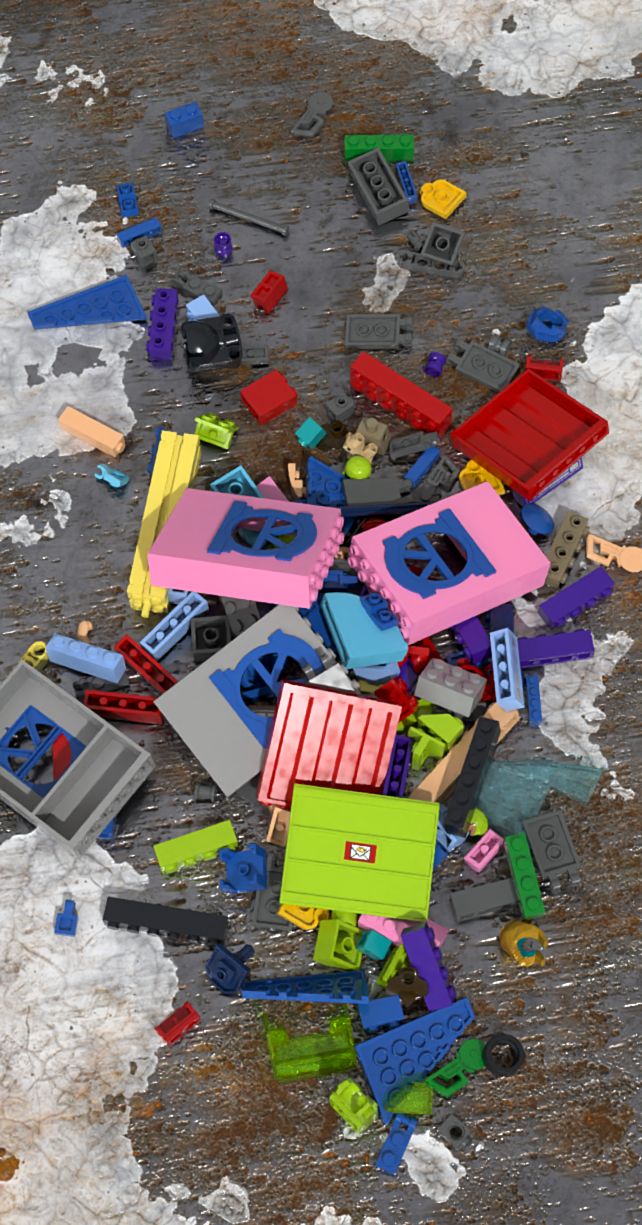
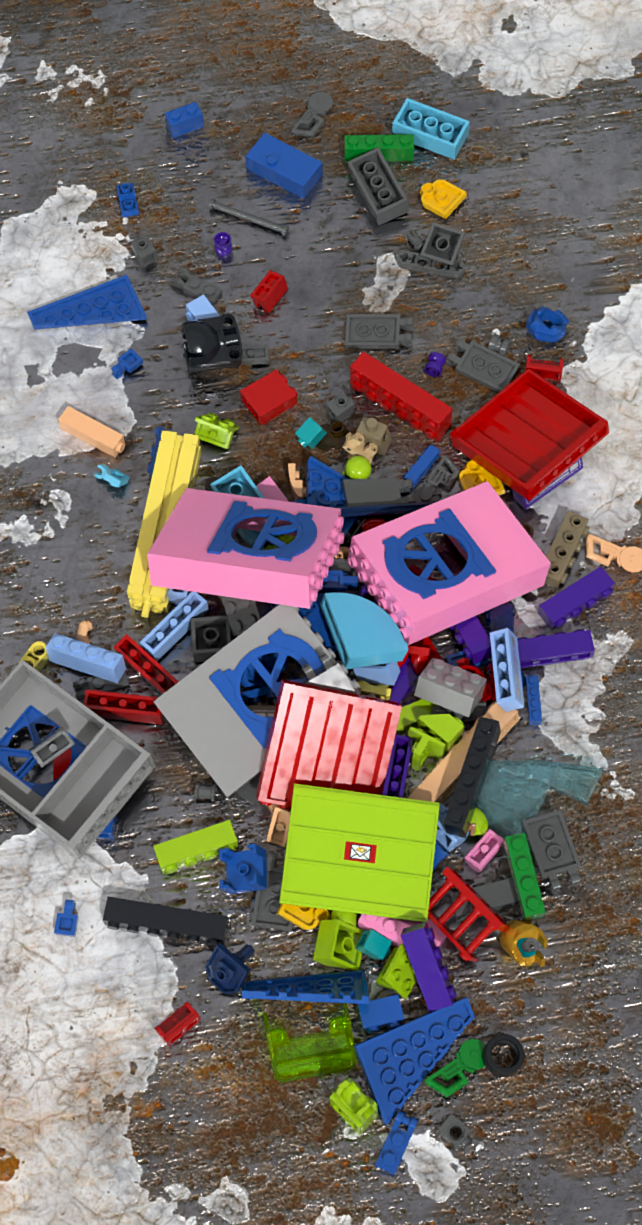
(51, 746): none -> dark grey slope
(127, 362): none -> blue plate
(147, 228): blue piece -> none
(163, 324): dark purple brick -> none
(284, 165): none -> blue brick
(377, 610): blue slope -> none
(397, 691): red bracket -> none
(406, 182): blue piece -> none
(407, 987): dark brown plate -> none
(412, 443): dark grey hinge -> none
(412, 1100): clear neon green slope -> none
(431, 128): none -> medium azure brick
(480, 909): none -> red fence
(537, 519): blue dish -> none

